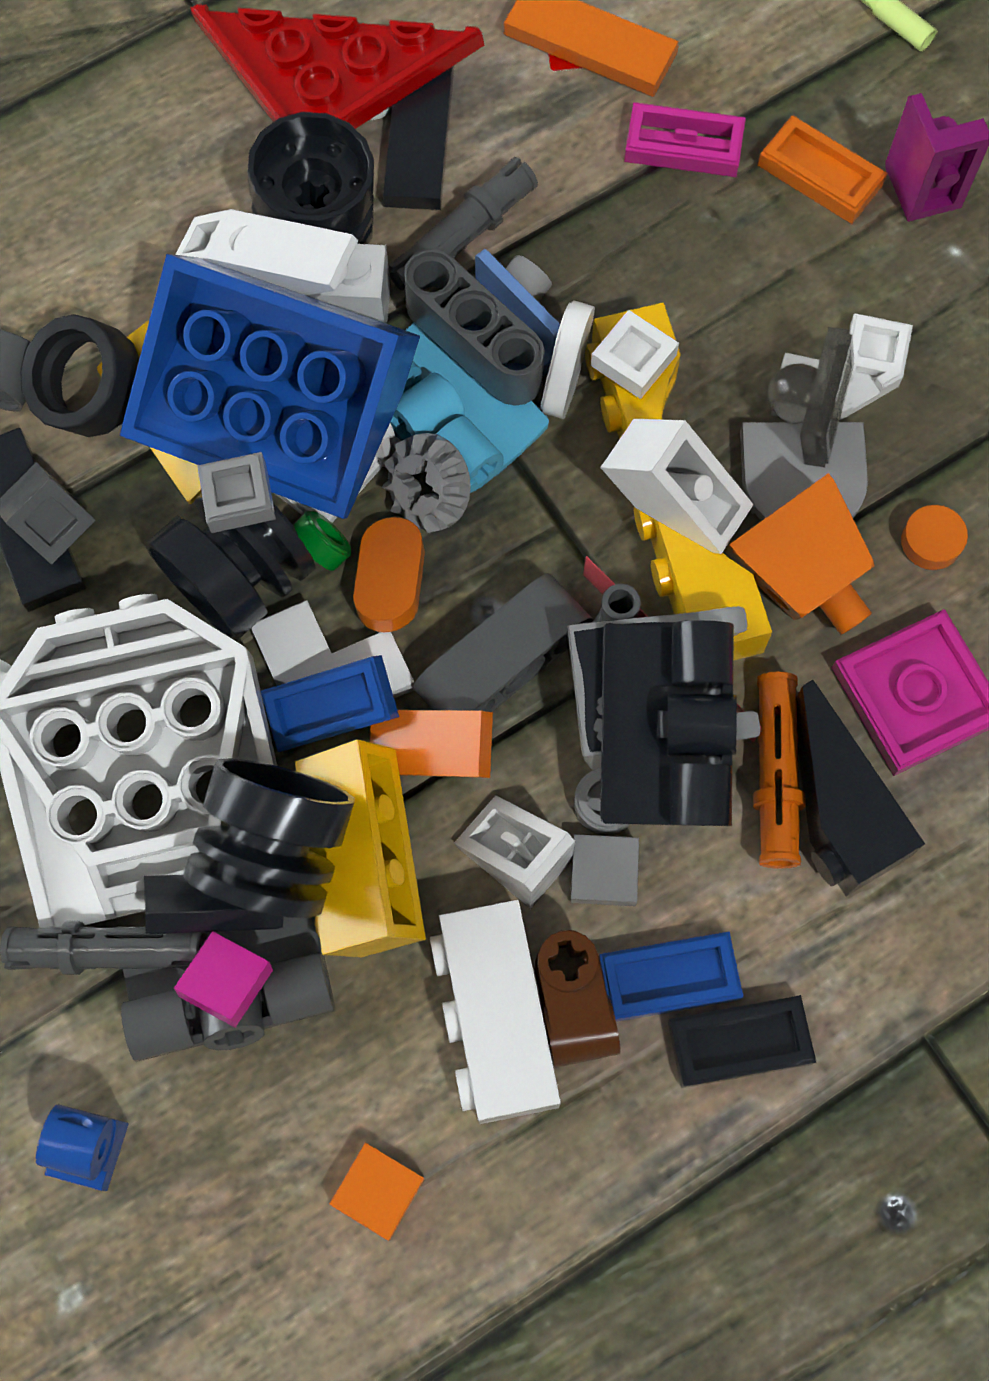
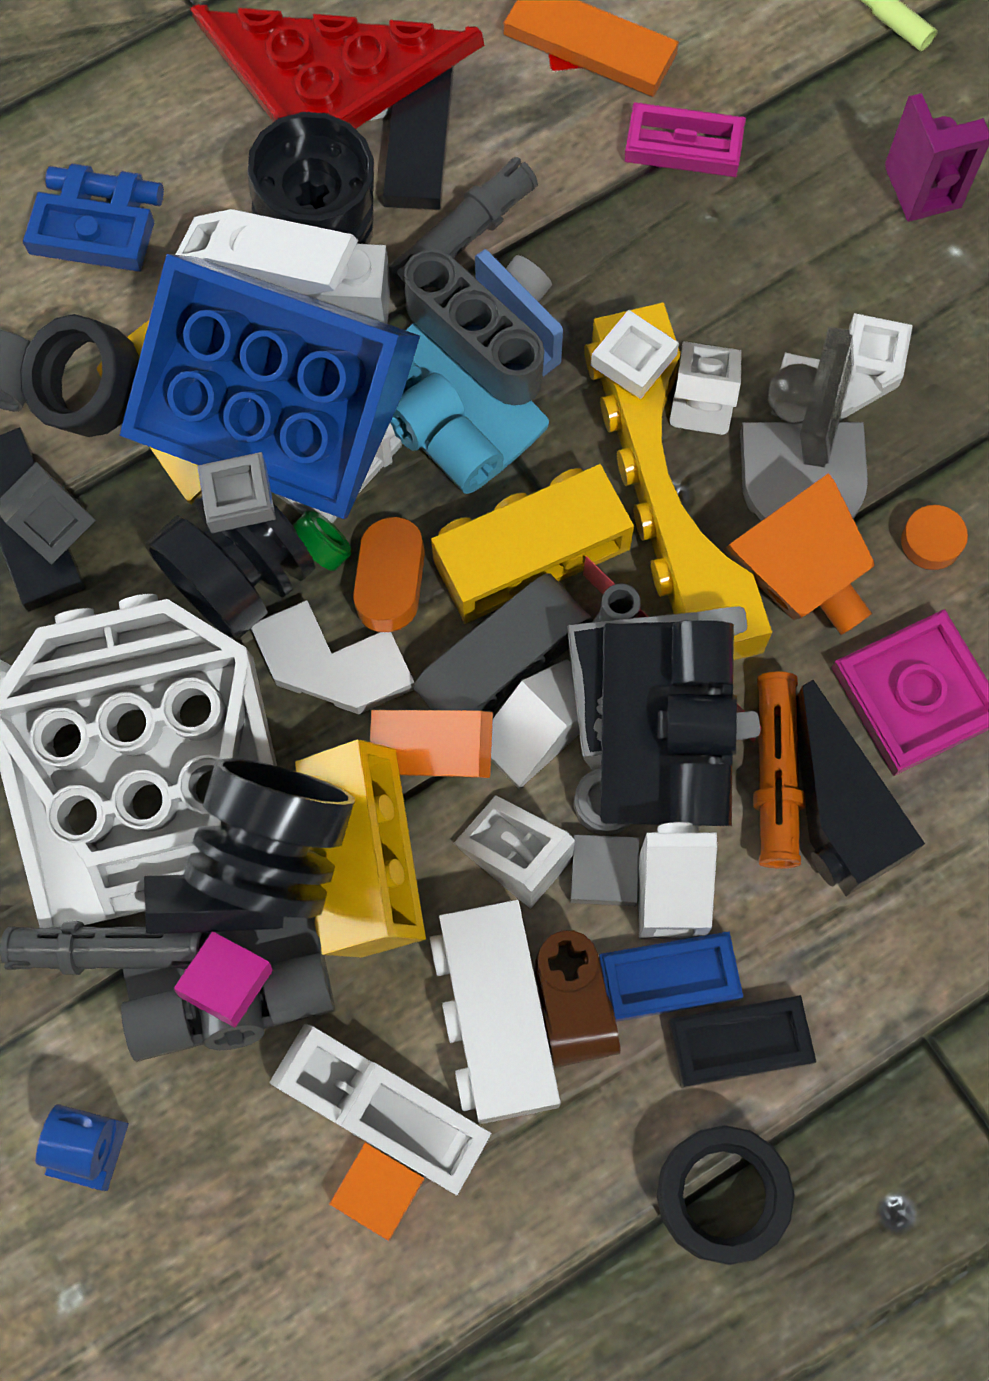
(90, 230): none -> blue plate
(330, 703): blue tile -> none
(380, 1108): none -> white slope
(445, 473): light grey gear -> none
(529, 536): none -> yellow brick
(535, 723): none -> white slope
(567, 359): white tile -> none
(676, 882): none -> white slope
(677, 481): white slope -> none
(706, 388): none -> white slope
(776, 1183): none -> black tyre
(822, 169): orange tile -> none

